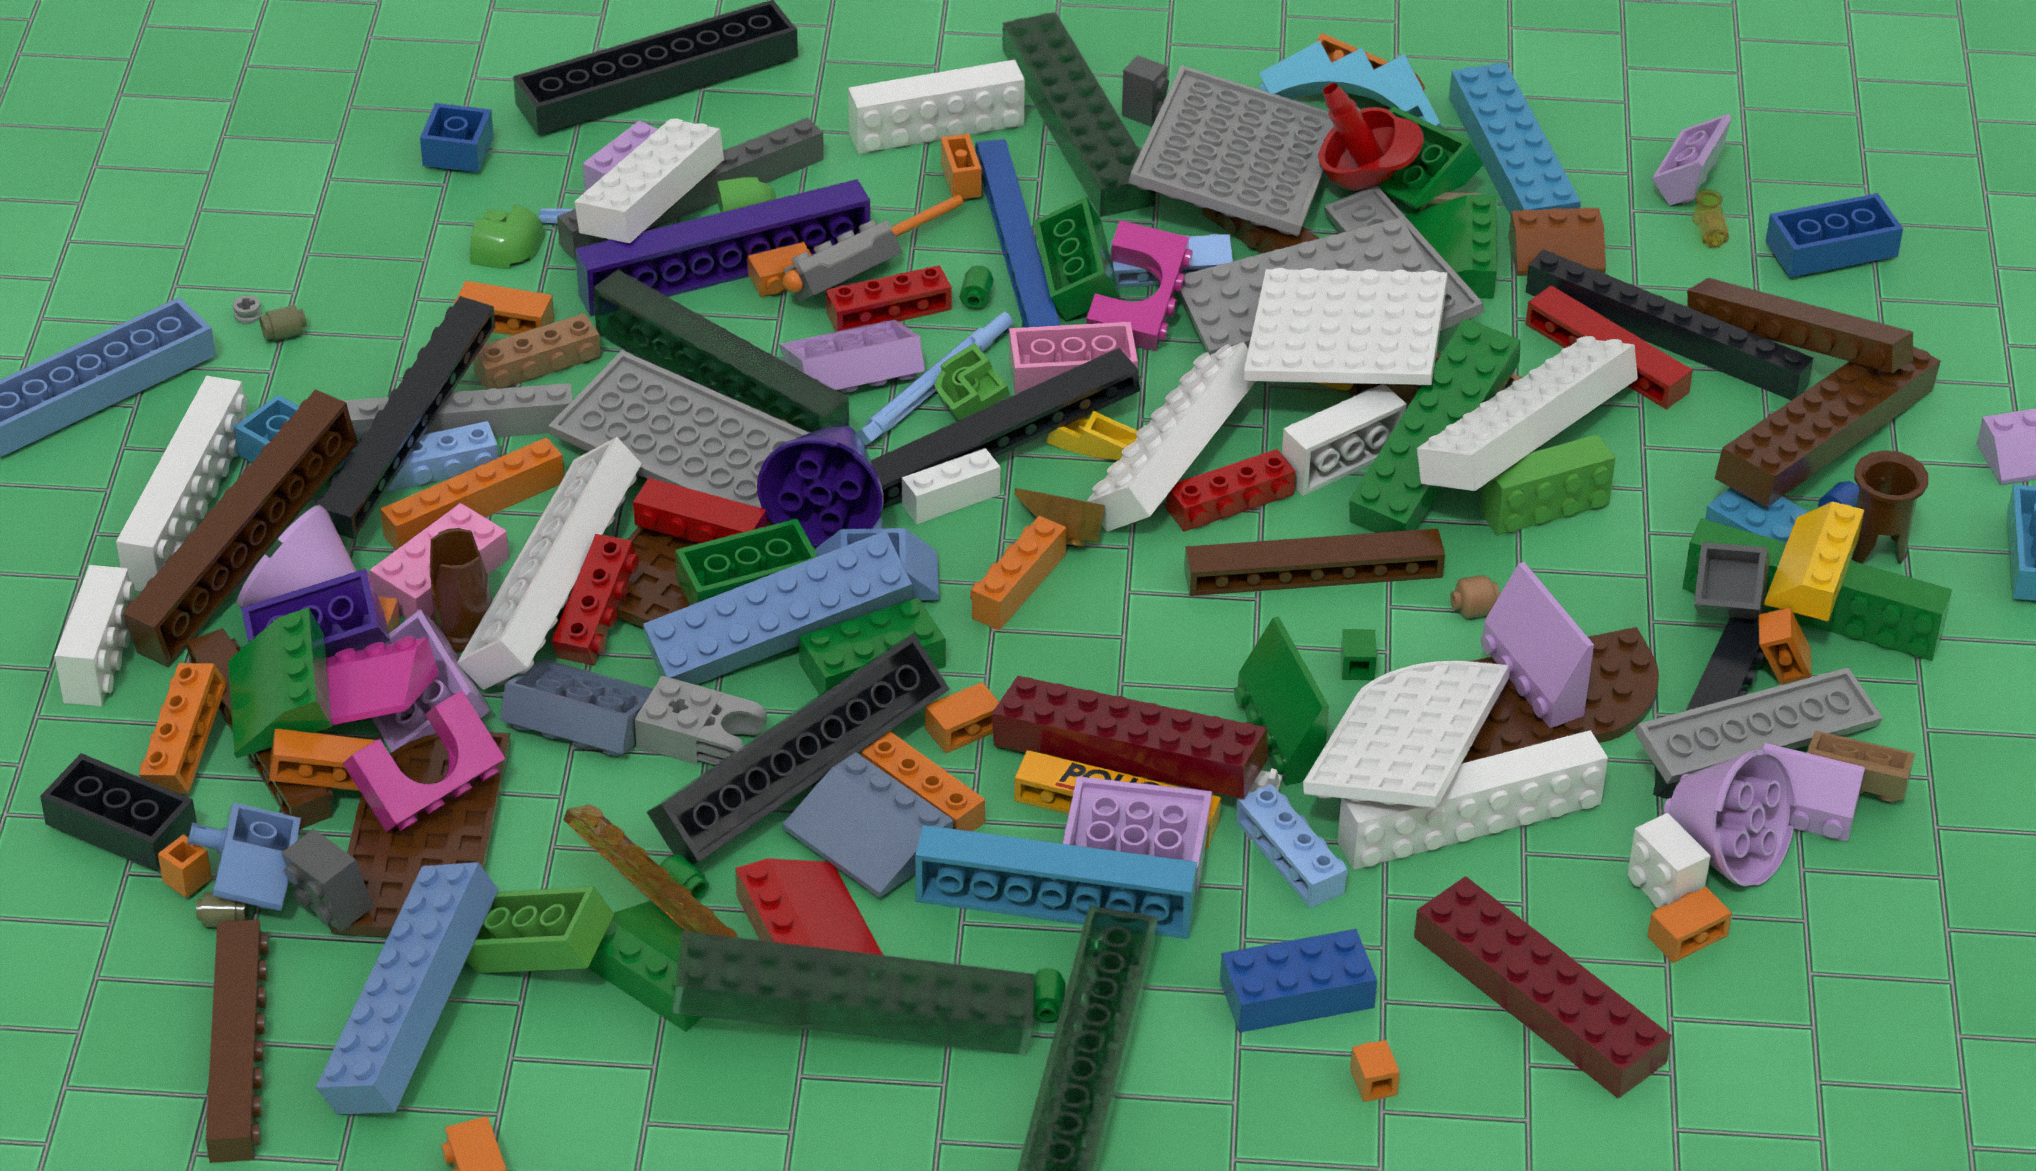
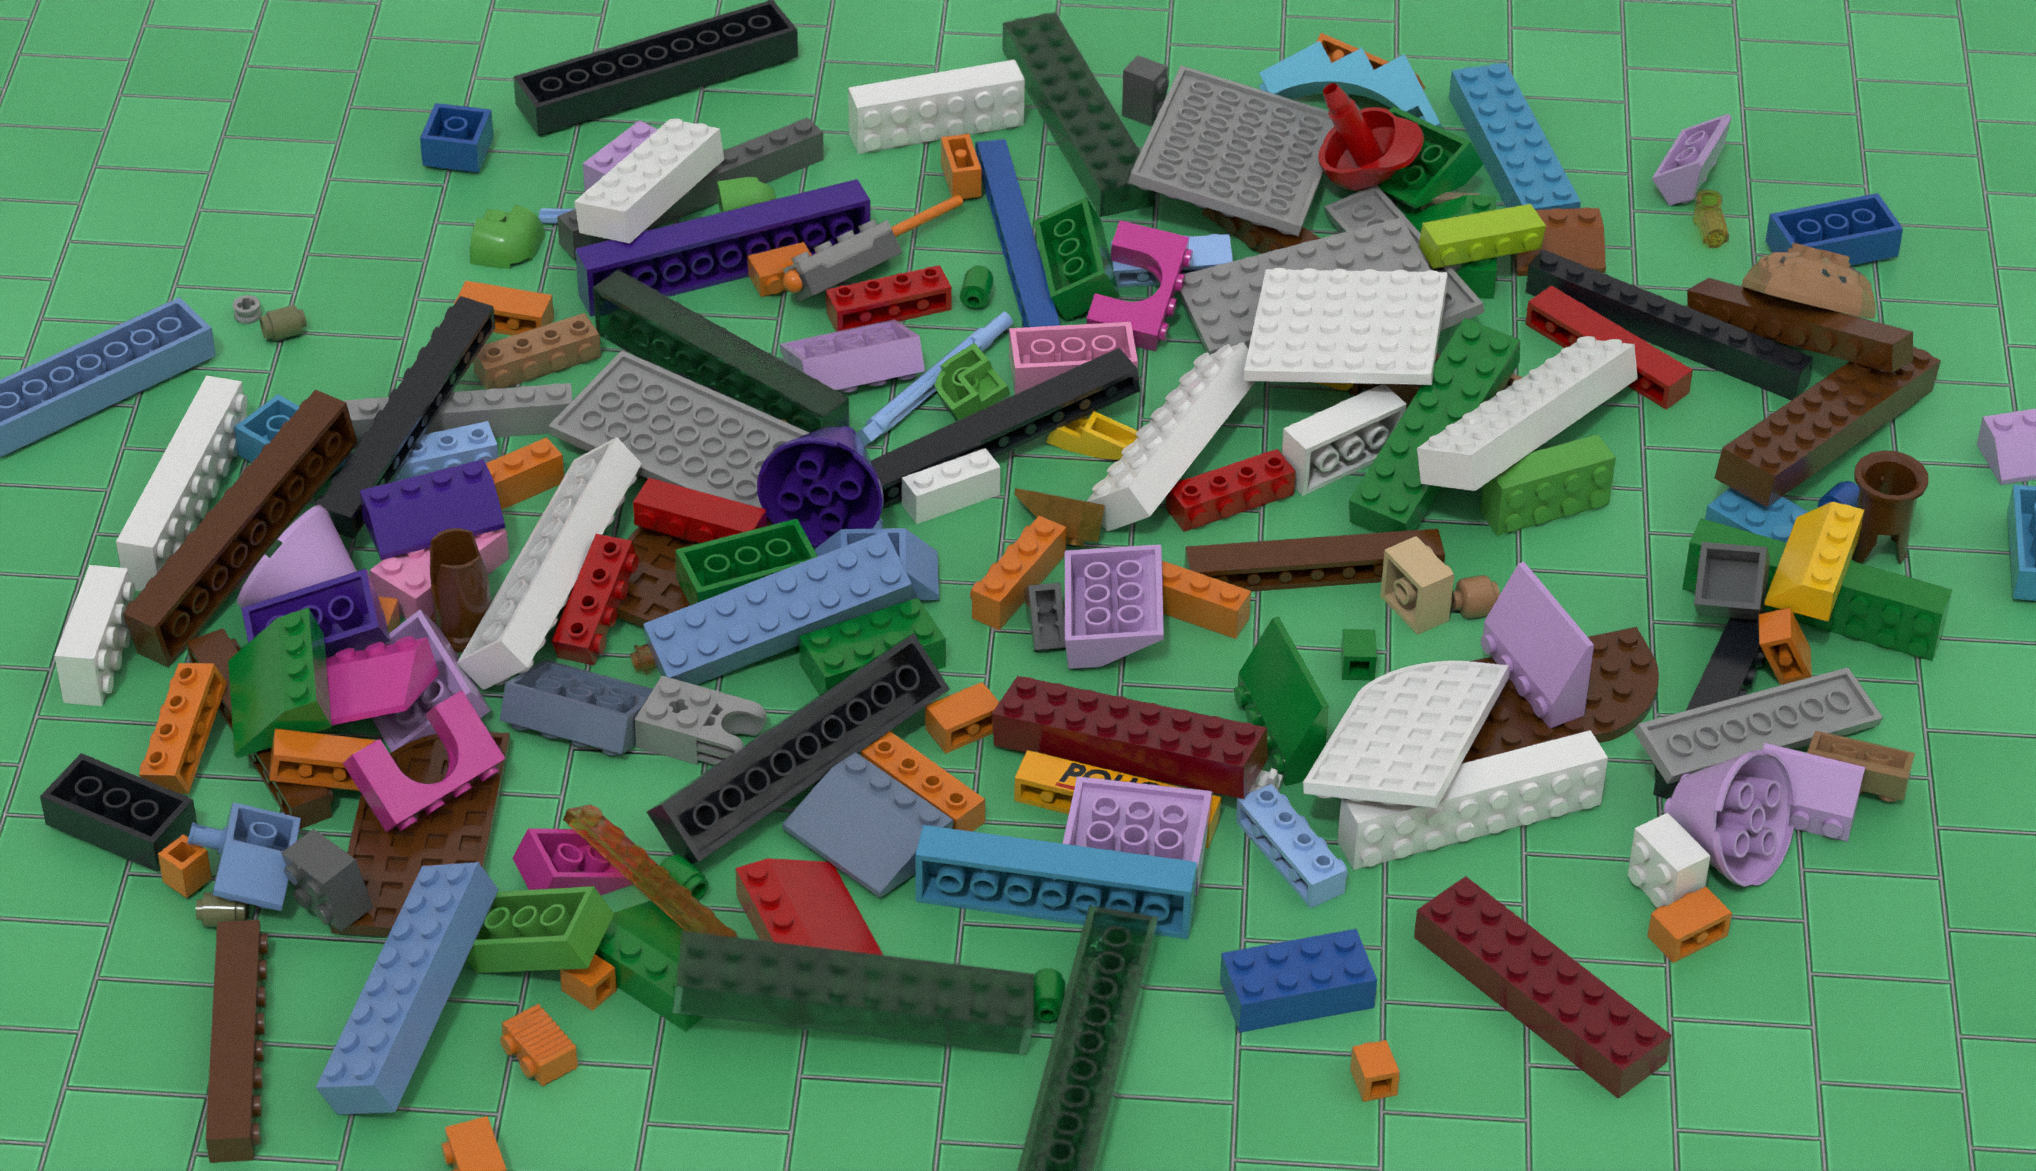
(413, 510): none -> dark purple slope
(539, 1045): none -> orange brick
(564, 861): none -> dark pink slope
(590, 985): none -> orange brick
(642, 658): none -> clear orange plate
(1045, 616): none -> dark grey arch
(1112, 603): none -> lavender slope
(1204, 600): none -> orange brick
(1417, 585): none -> tan brick
(1481, 236): none -> lime brick
(1813, 279): none -> medium nougat rock

